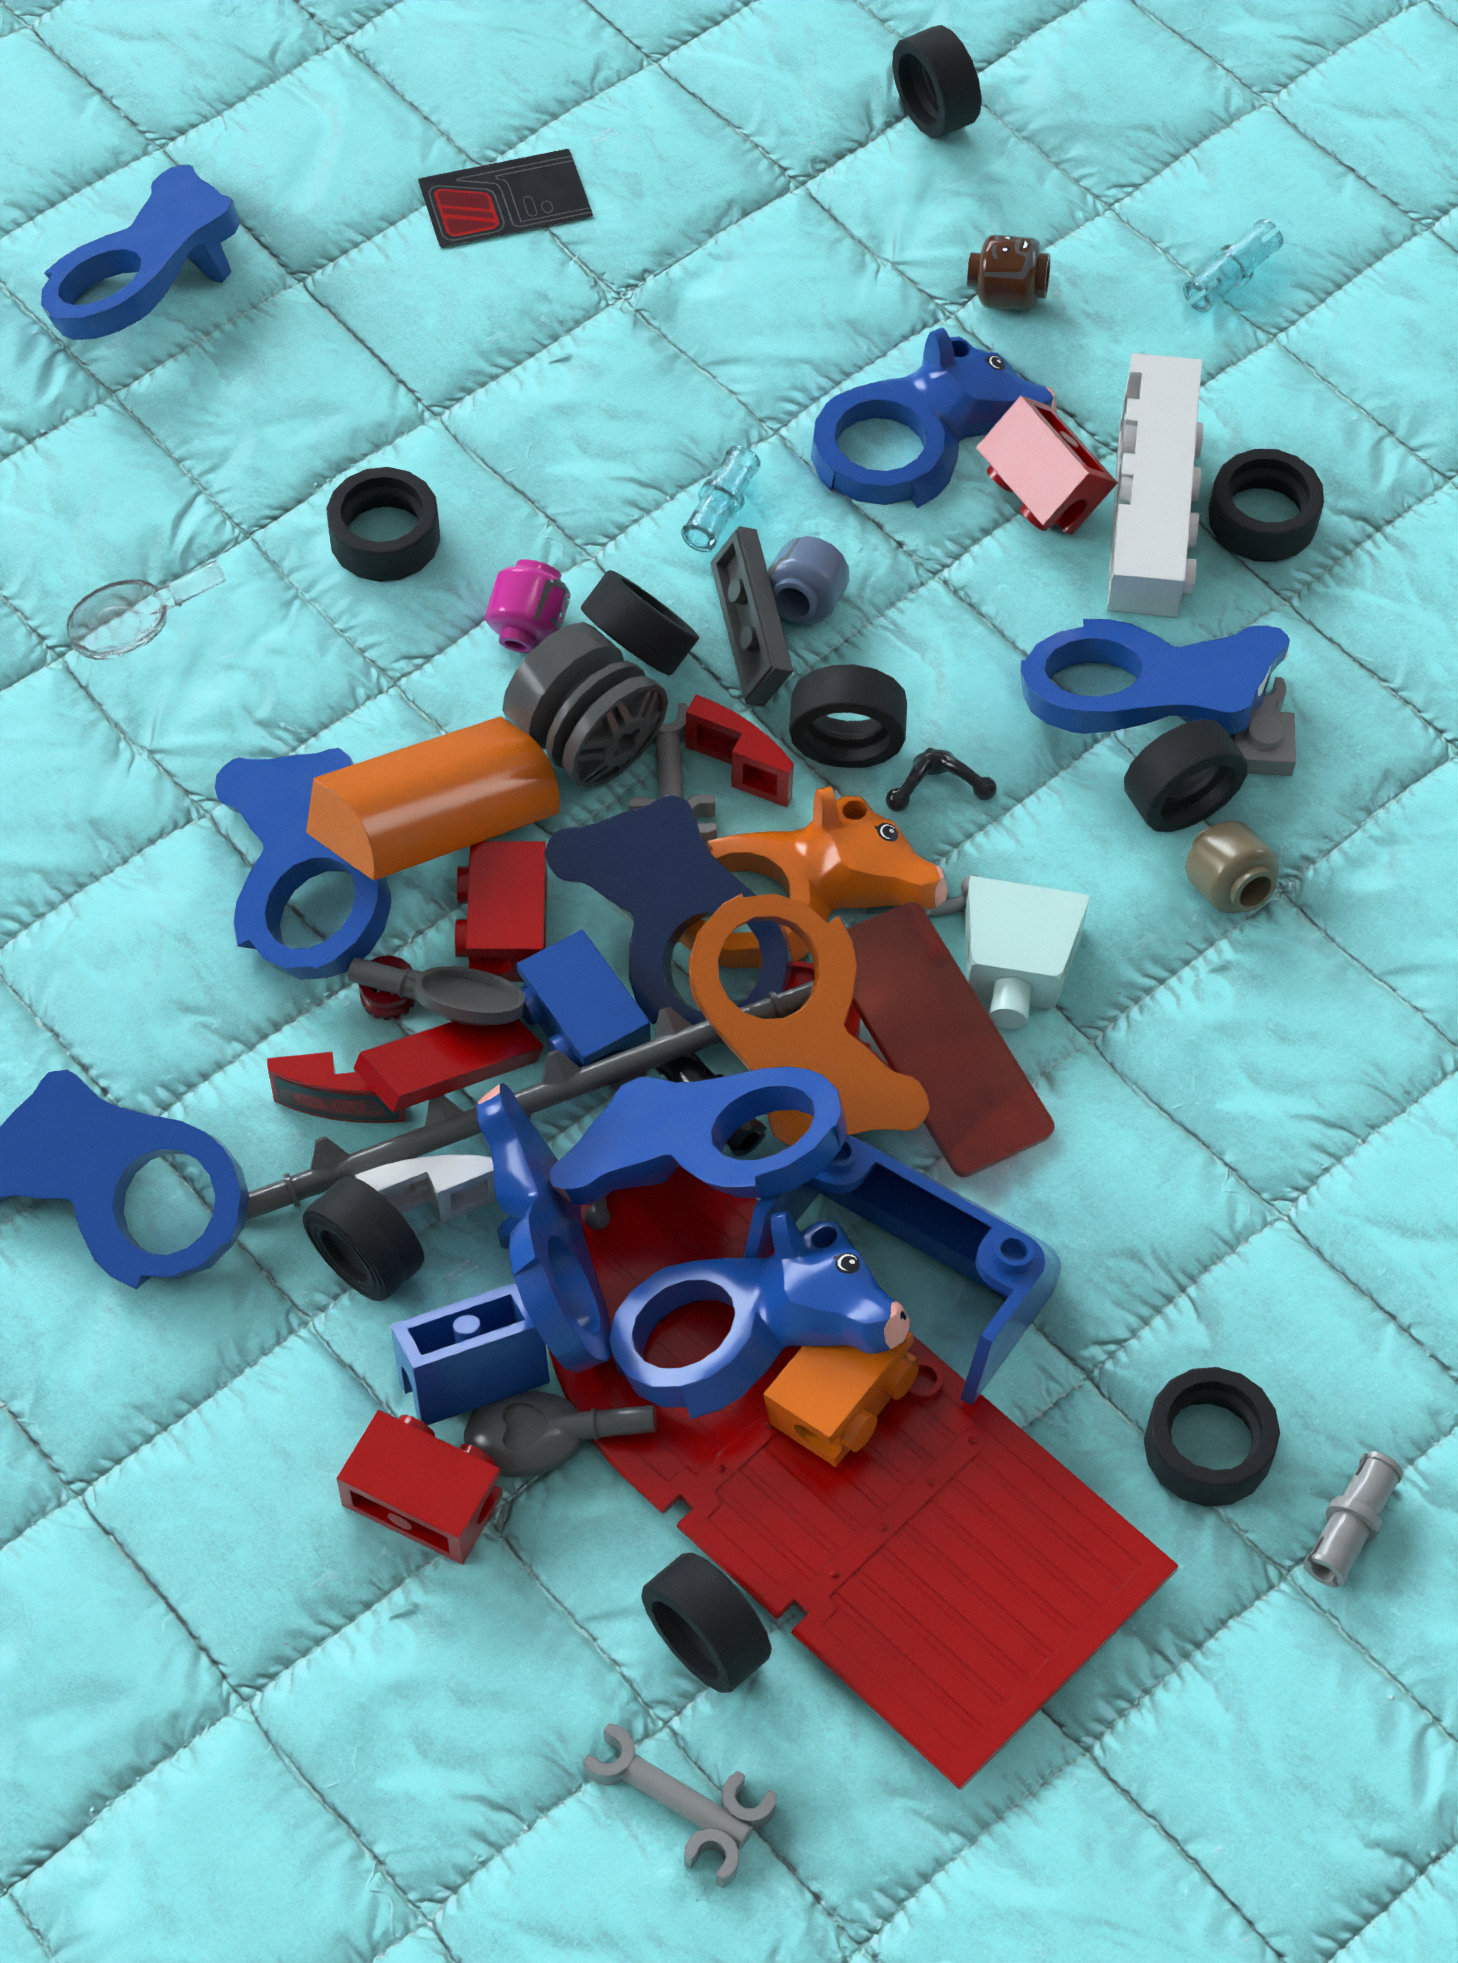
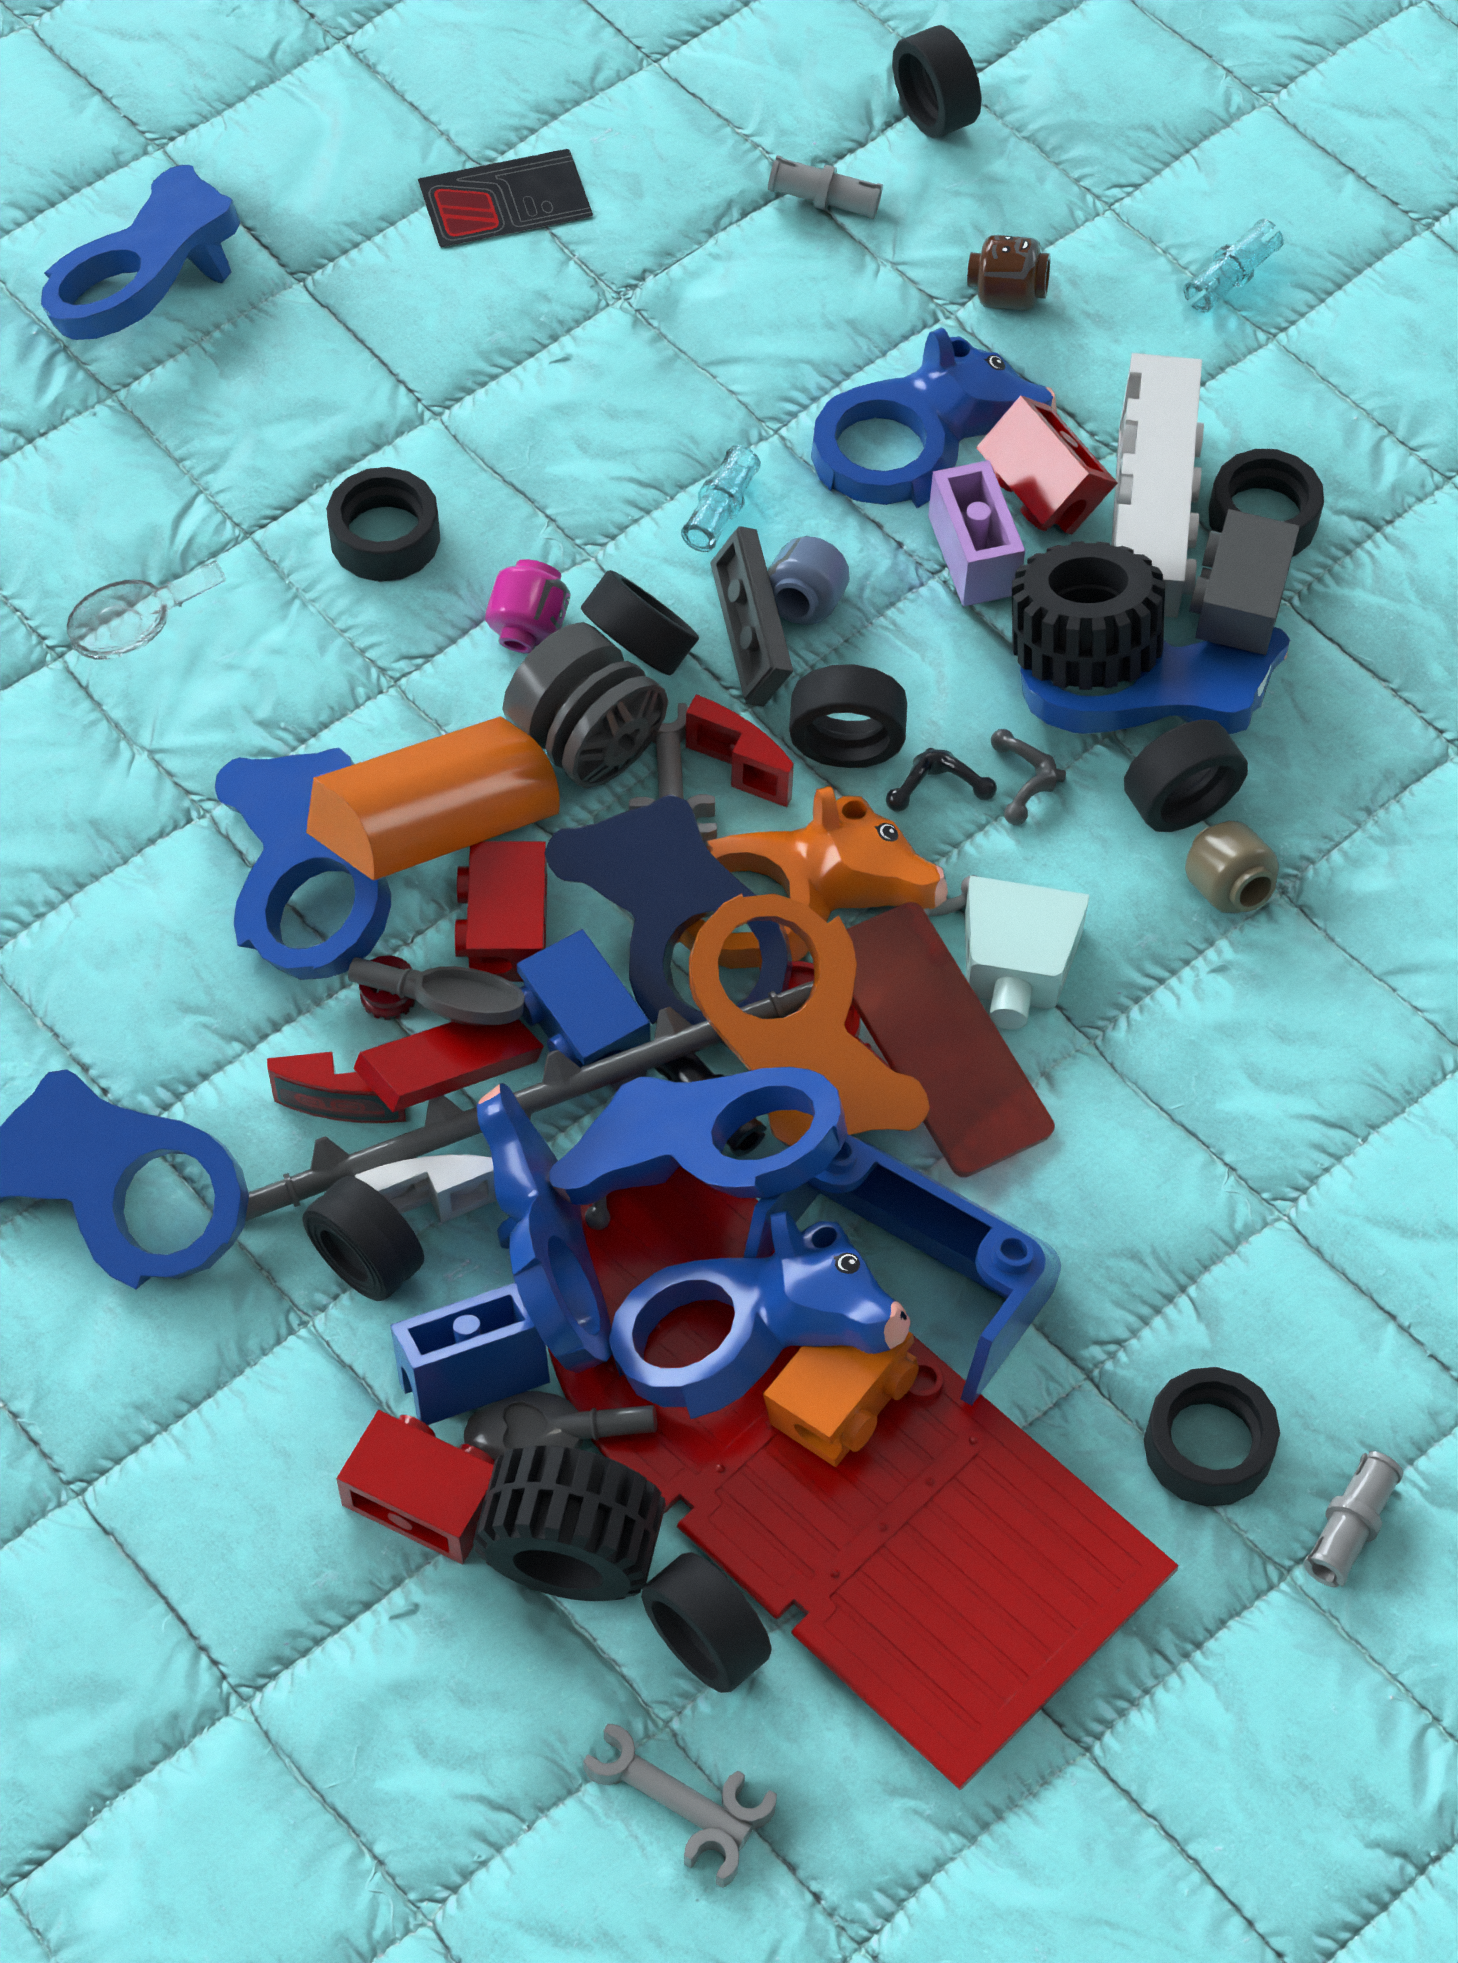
(569, 1523): none -> black tyre
(825, 187): none -> light grey pin
(975, 532): none -> lavender brick
(1045, 770): none -> dark grey piece
(1088, 615): none -> black tyre
(1246, 582): none -> dark grey brick
(1270, 736): light grey plate -> none

